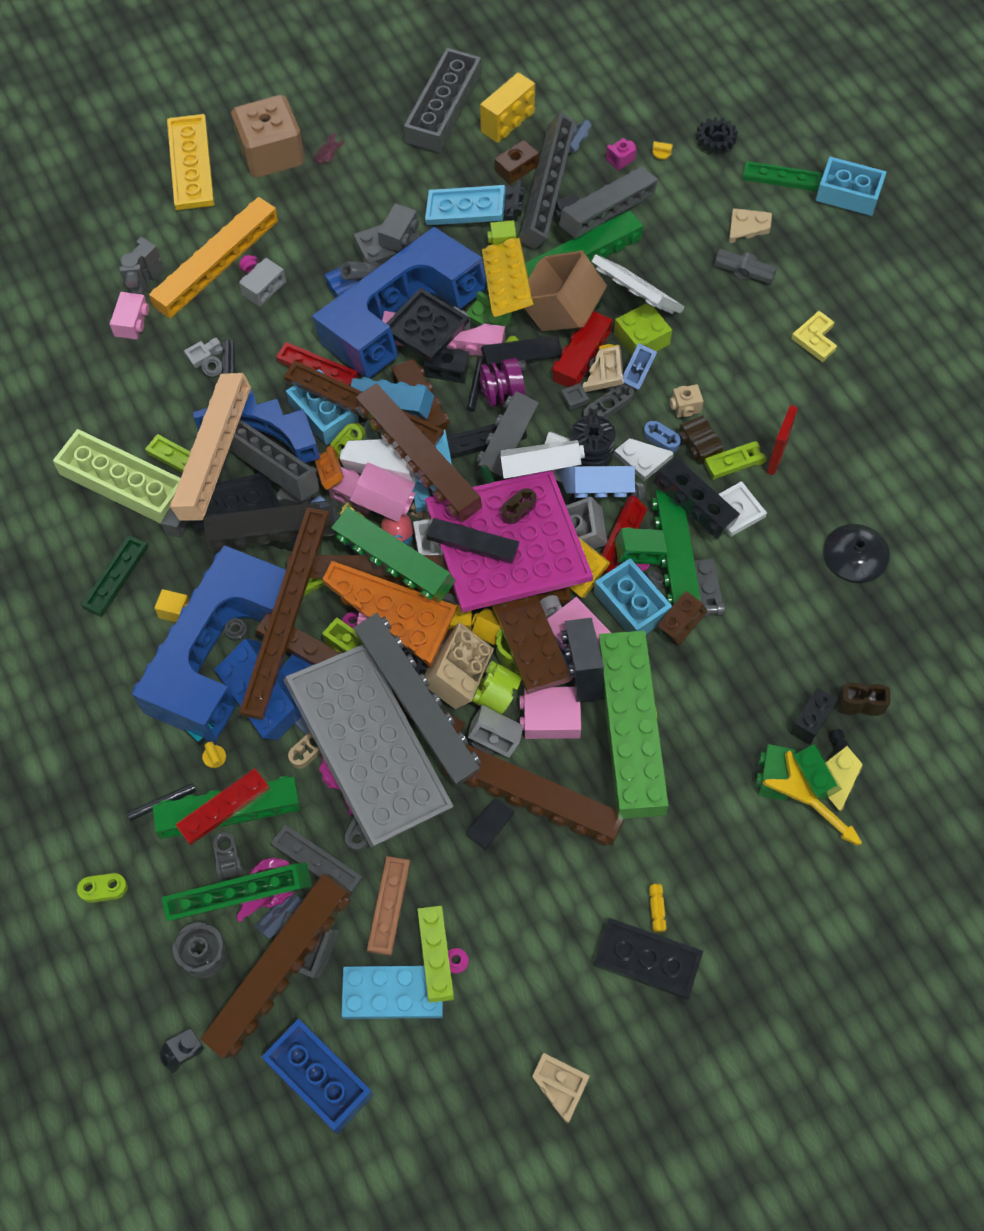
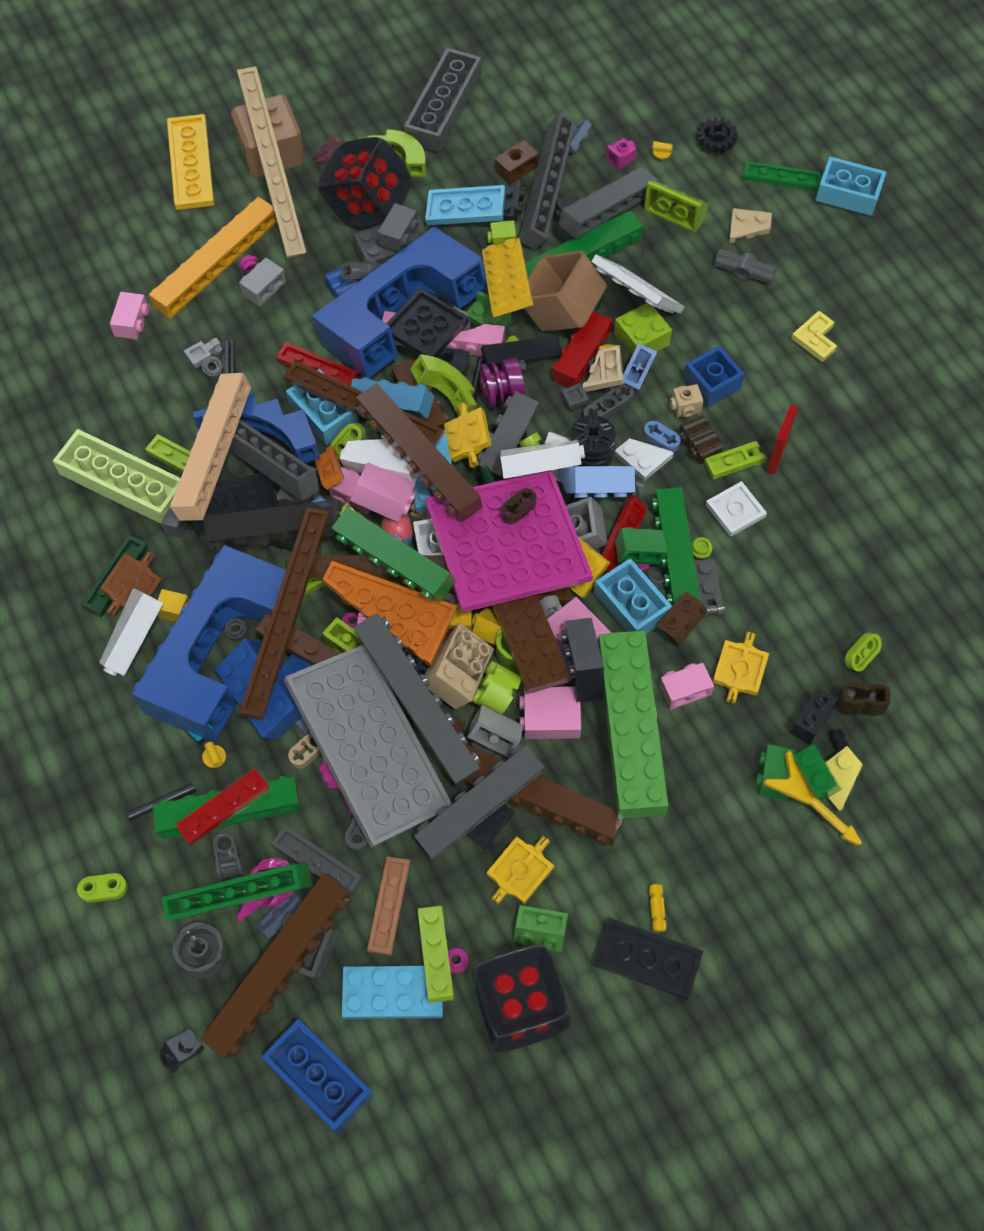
(128, 575): none -> dark orange plate
(129, 632): none -> white slope
(141, 266): dark grey hips -> none
(271, 162): none -> tan plate
(364, 182): none -> black piece
(407, 149): none -> lime arch
(446, 378): none -> lime arch
(467, 435): none -> yellow plate
(472, 540): black tile -> none
(480, 802): none -> dark grey brick
(507, 107): yellow brick -> none
(520, 870): none -> yellow plate
(520, 998): none -> black piece
(531, 440): none -> lime plate
(540, 927): none -> bright green bracket
(560, 1084): tan wing -> none
(675, 206): none -> lime slope
(686, 685): none -> bright pink brick
(696, 498): black brick -> none
(701, 548): none -> lime plate
(714, 374): none -> blue brick
(741, 667): none -> yellow plate
(852, 562): black dish -> none
(863, 652): none -> lime plate

